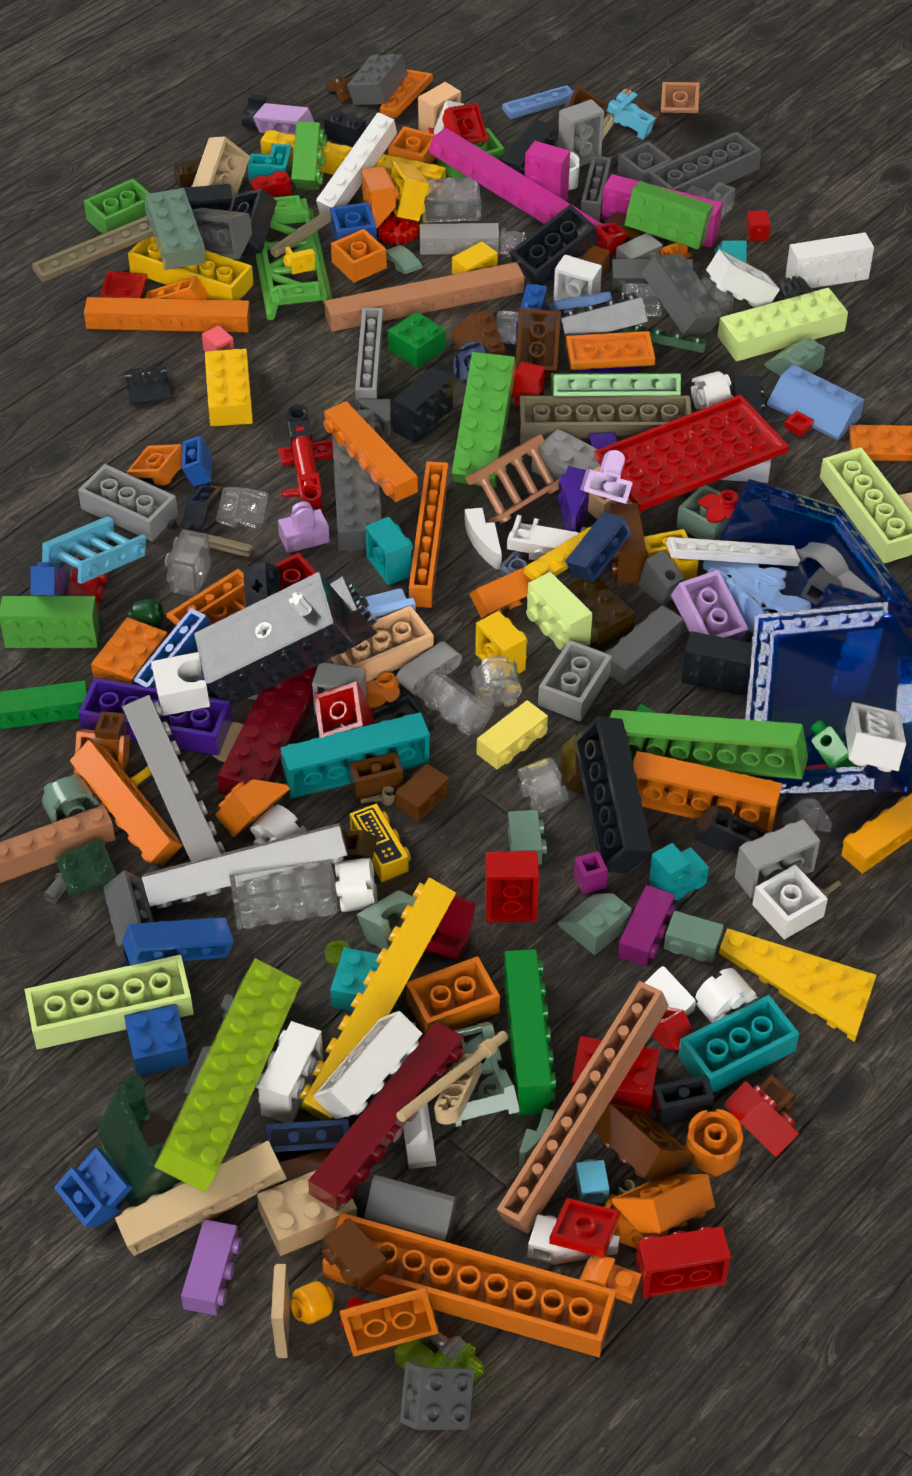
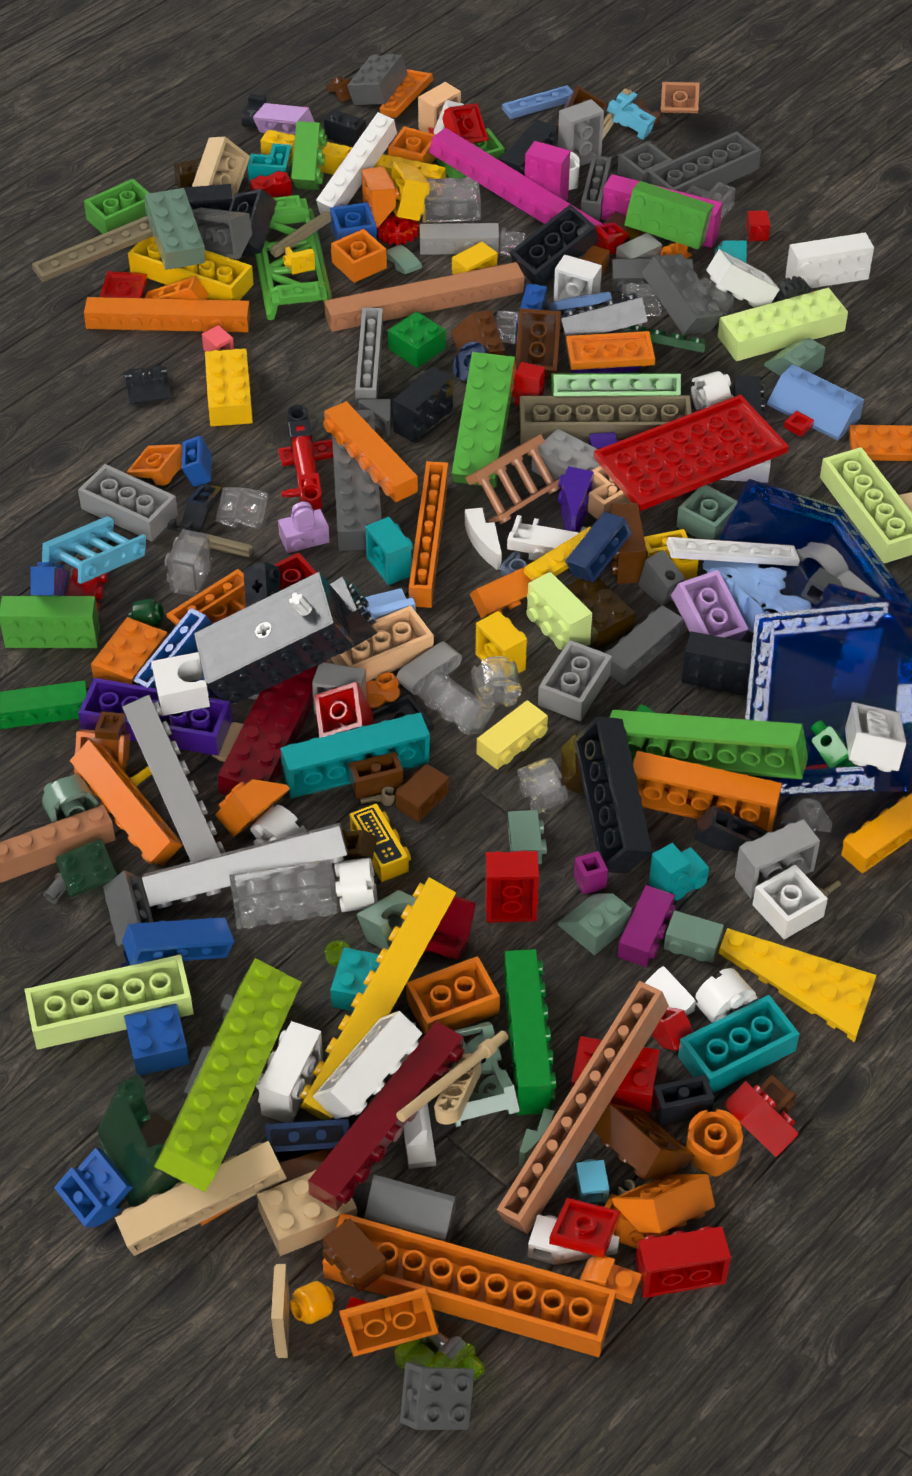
(211, 1267): medium lavender brick -> none
(607, 481): lavender brick -> none
(719, 506): red plate -> none

